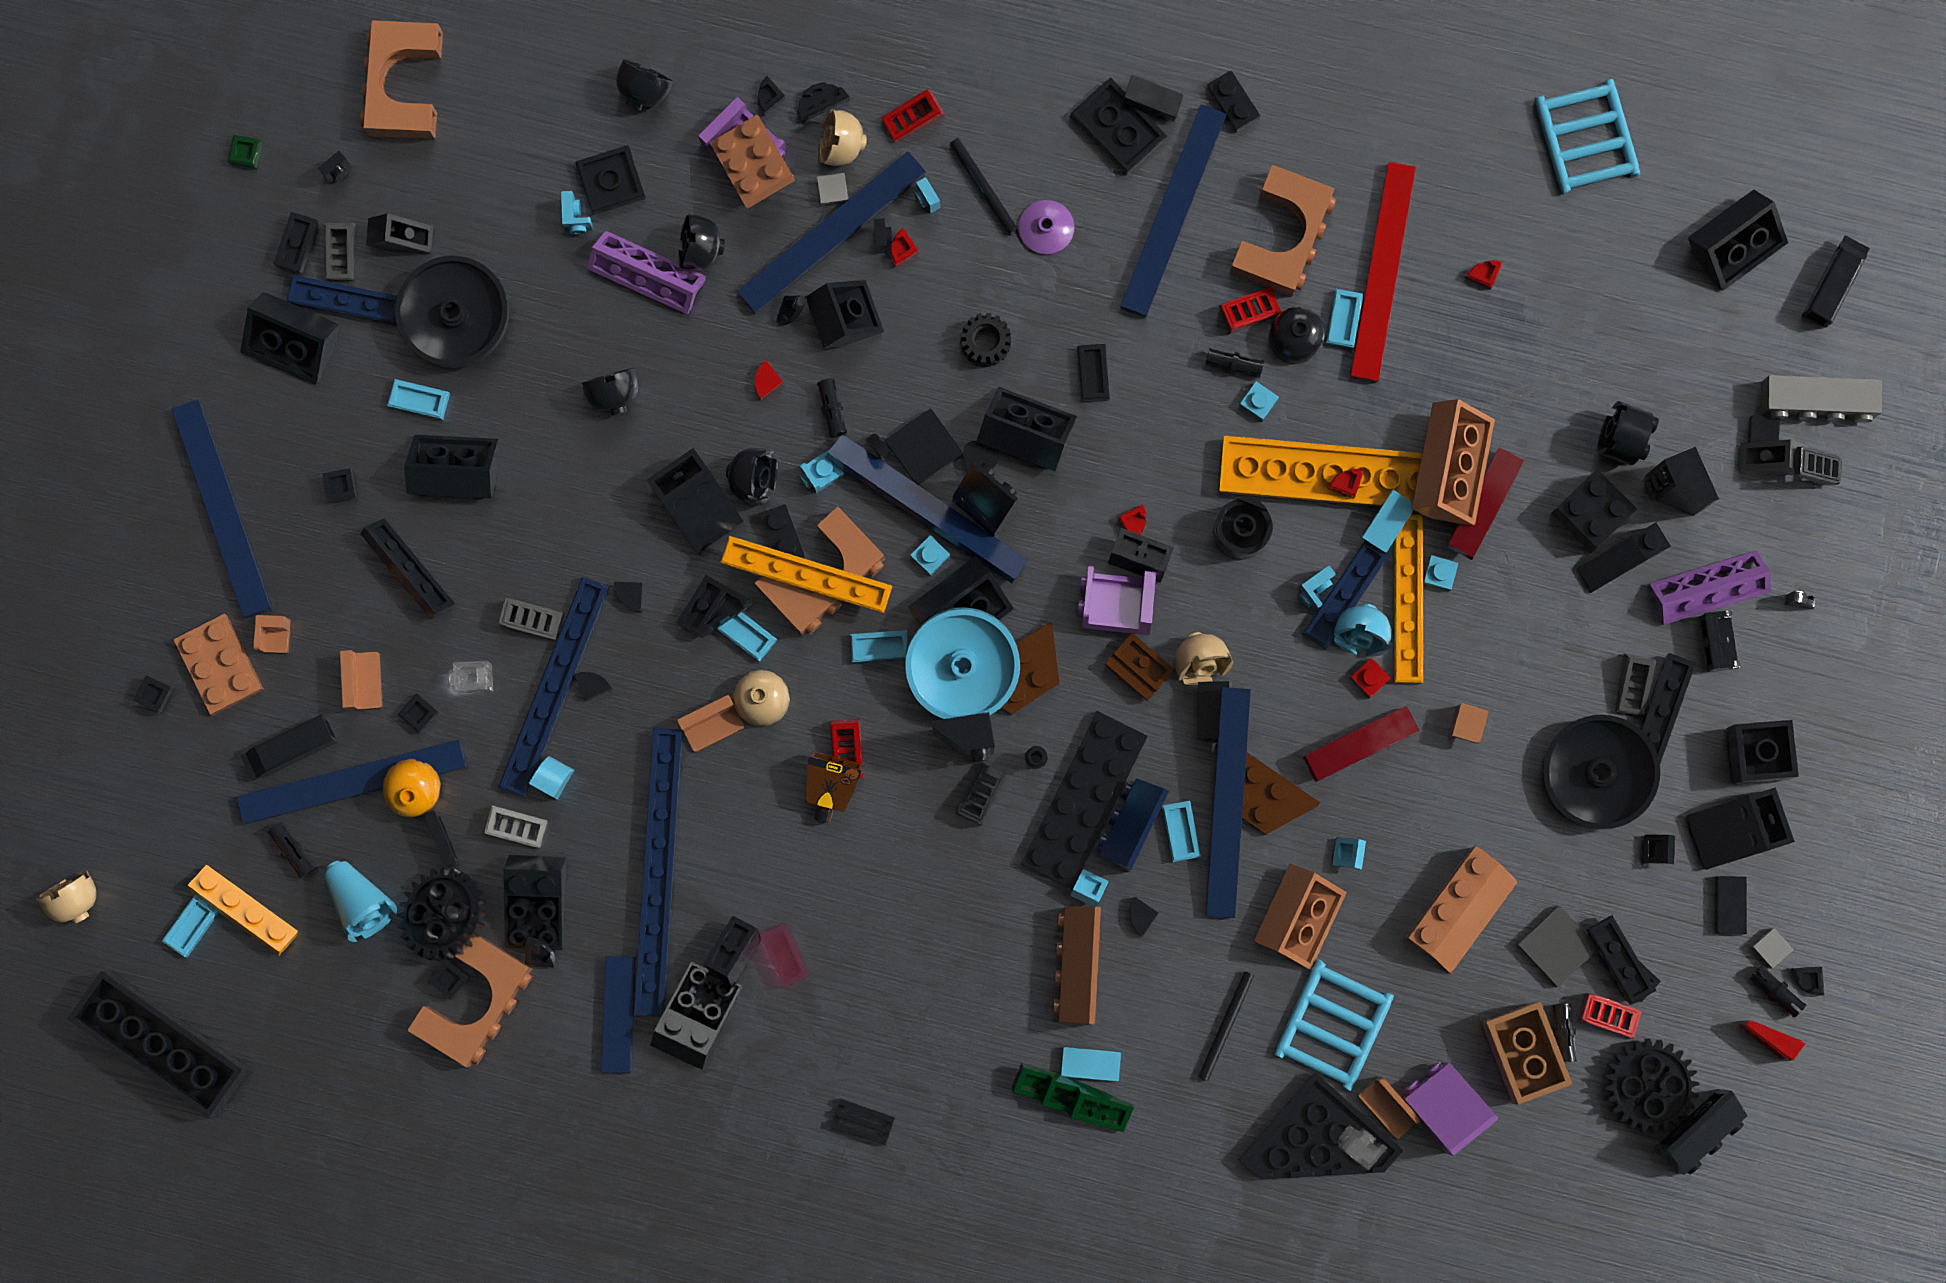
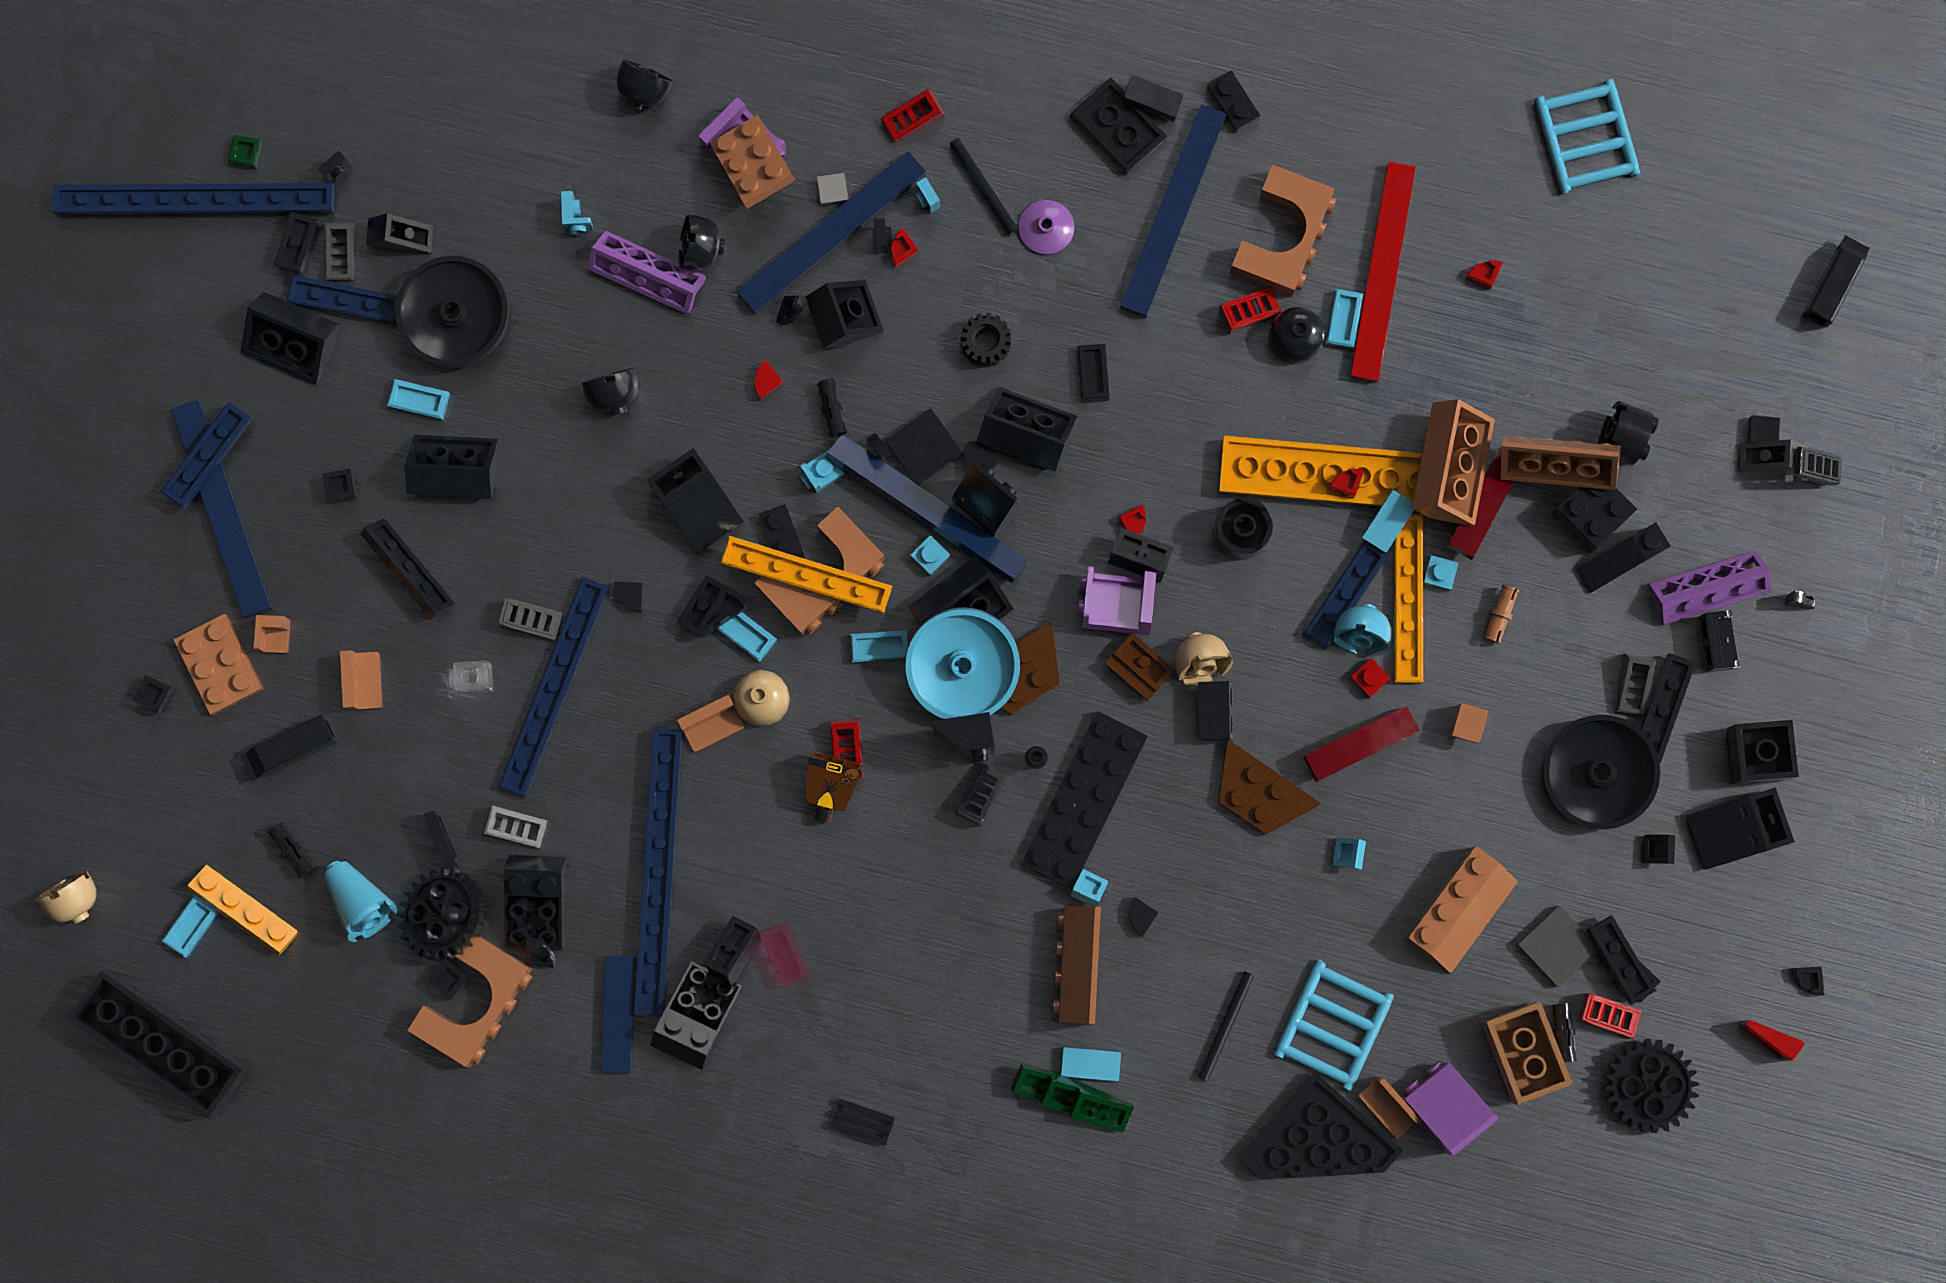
(193, 198): none -> dark blue plate
(206, 455): none -> dark blue tile
(342, 783): dark blue tile -> none
(389, 44): nougat arch -> none
(411, 788): light orange cylinder -> none
(418, 713): black tile -> none
(551, 777): medium azure brick -> none
(592, 684): black tile -> none
(610, 180): black tile -> none
(752, 475): black cylinder -> none
(769, 96): black tile -> none
(820, 99): black tile -> none
(841, 138): tan cylinder -> none
(1131, 824): dark blue slope -> none
(1181, 831): medium azure tile -> none
(1228, 802): dark blue tile -> none
(1234, 363): black pin -> none
(1259, 401): medium azure plate -> none
(1300, 916): nougat slope -> none
(1318, 582): medium azure bracket -> none
(1360, 1146): clear brick -> none
(1501, 614): none -> nougat pin
(1560, 462): none -> nougat slope
(1682, 483): black slope -> none
(1702, 1131): black slope -> none
(1731, 905): black tile -> none
(1739, 239): black slope -> none
(1772, 948): light grey tile -> none
(1778, 991): black pin -> none
(1822, 397): light grey brick -> none

